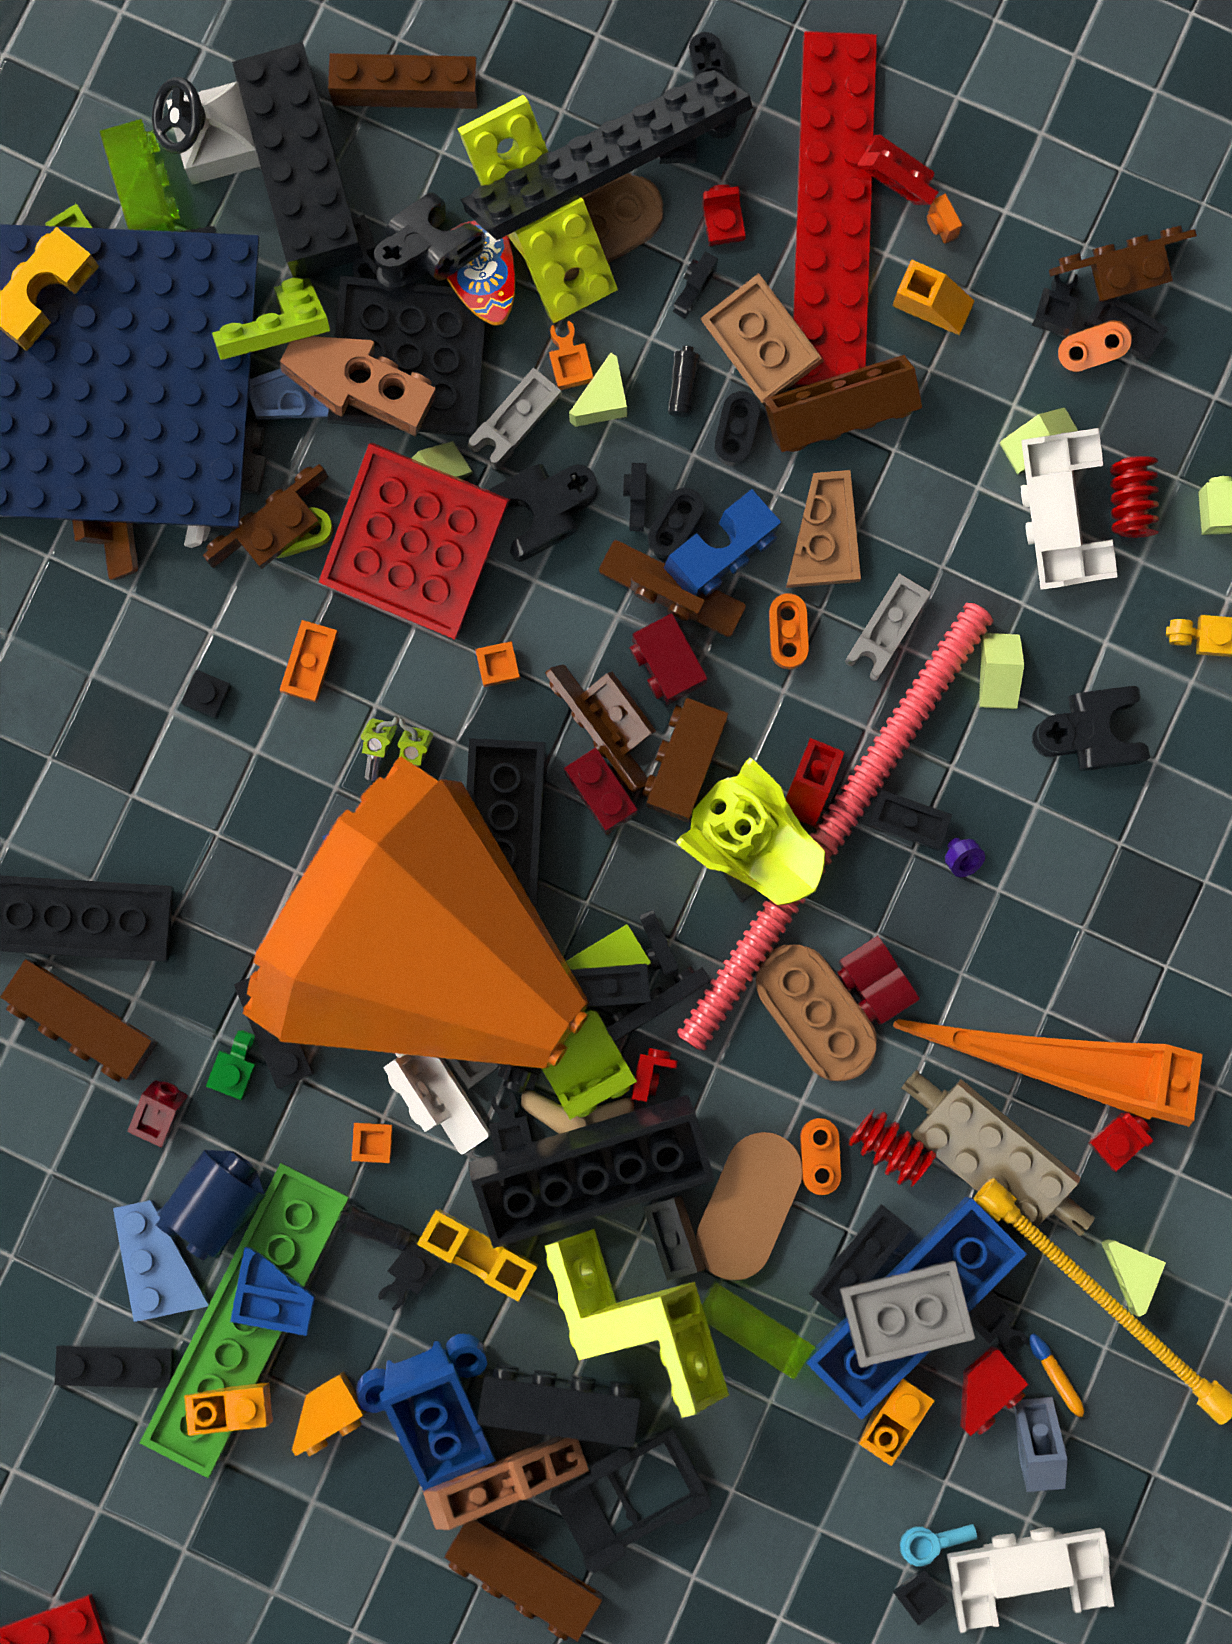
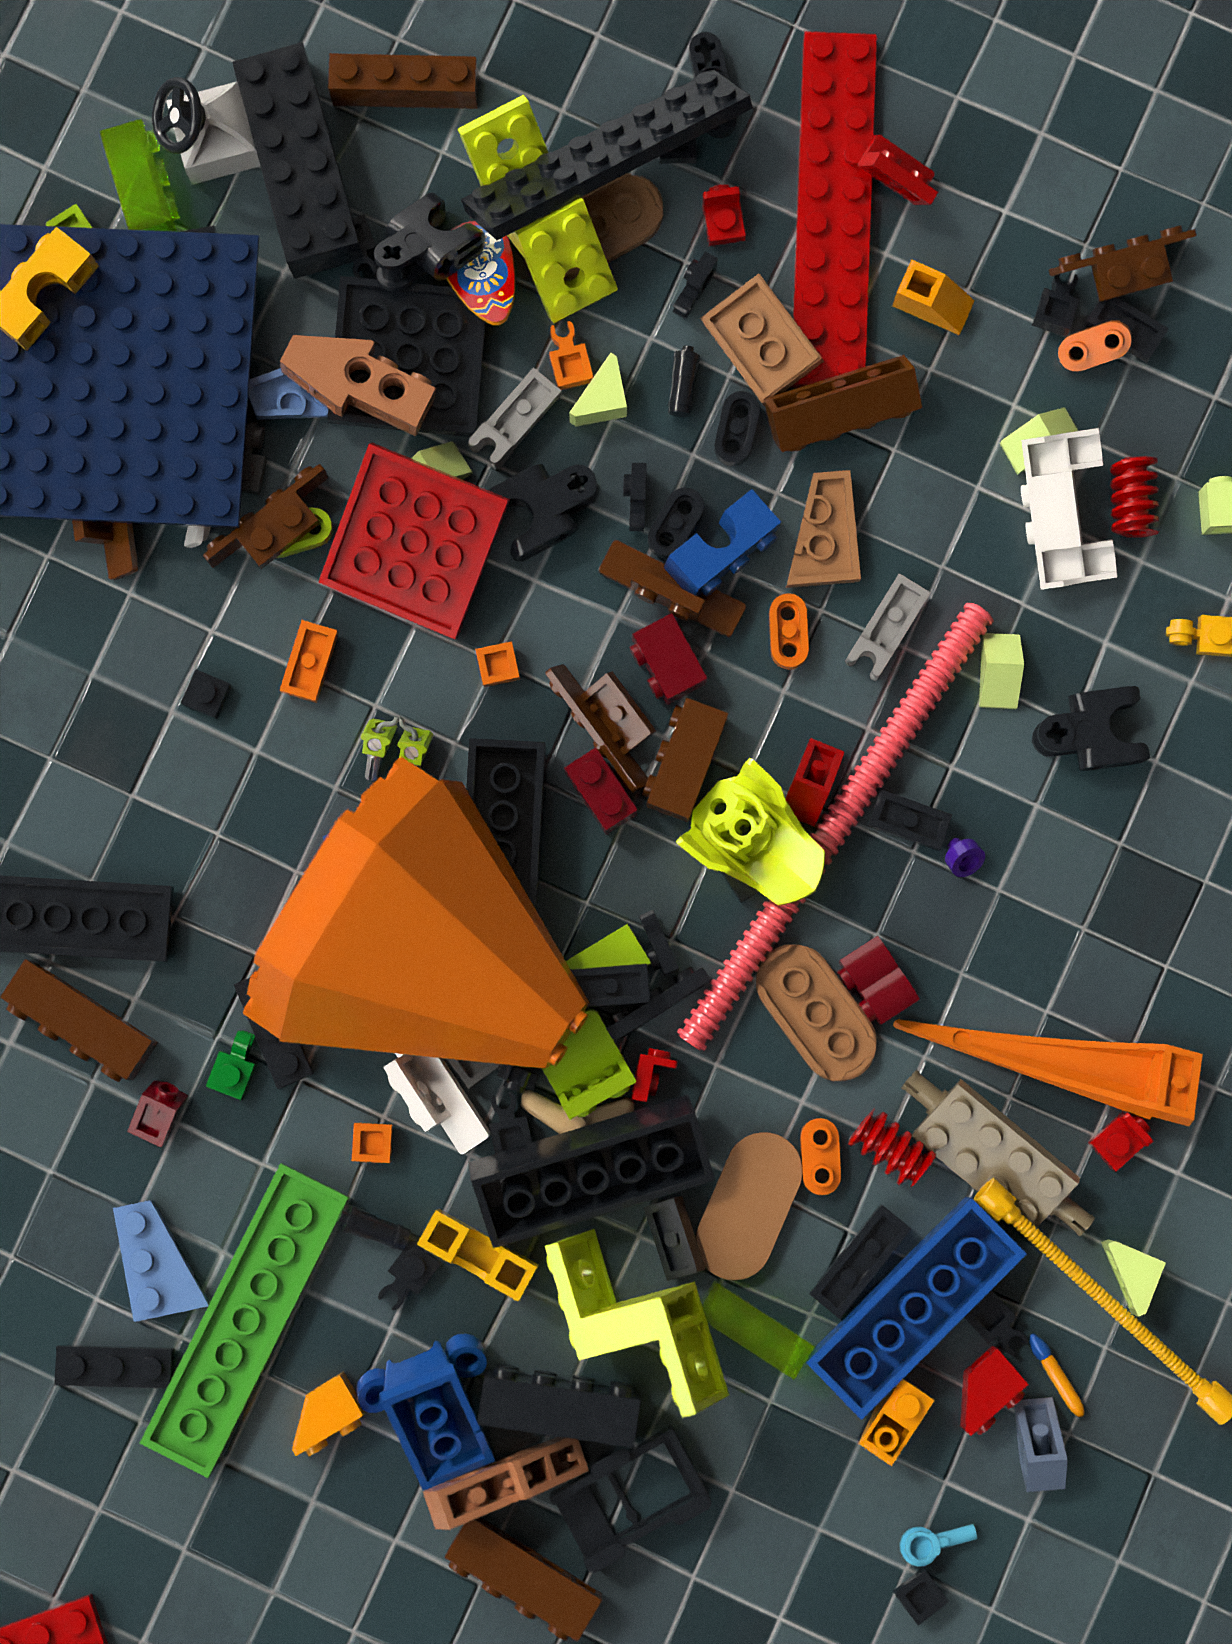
(212, 1202): dark blue cylinder -> none
(229, 1409): light orange slope -> none
(270, 1297): blue wing -> none
(300, 318): lime plate -> none
(907, 1314): light grey plate -> none
(943, 219): orange plate -> none
(1029, 1566): white bracket -> none

